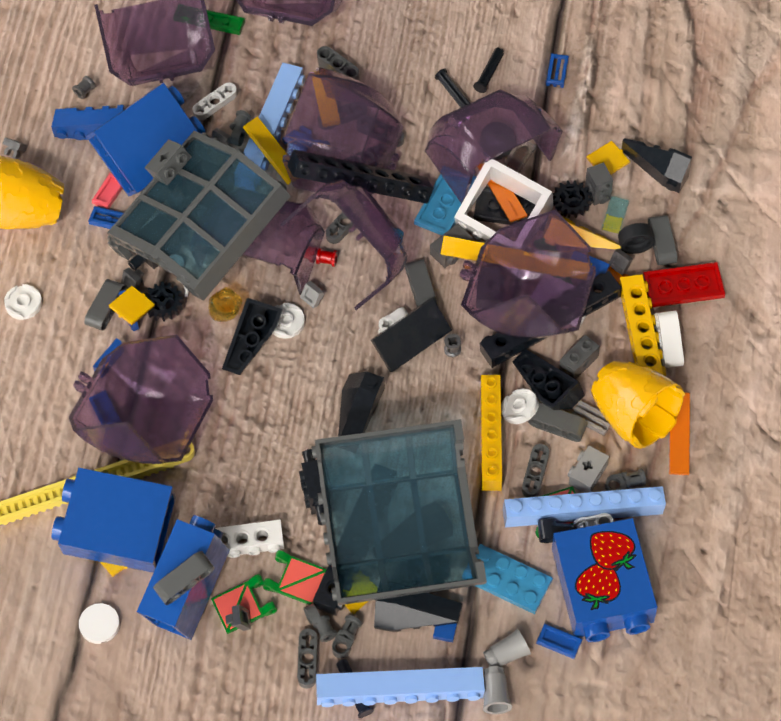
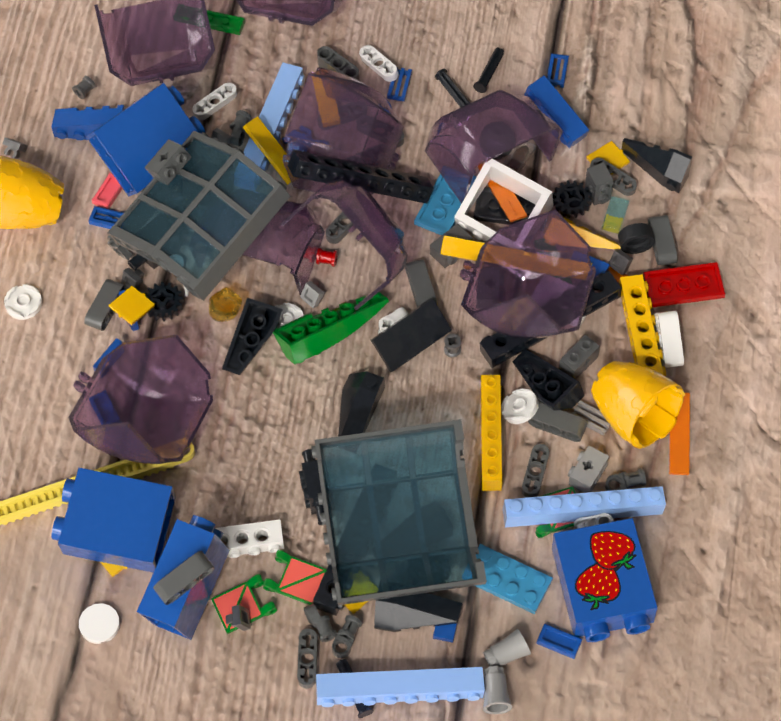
(317, 333): none -> green wedge
(377, 56): none -> white beam
(402, 72): none -> blue tile
(548, 527): black piece -> none
(550, 100): none -> blue wedge
(626, 178): none -> dark grey beam

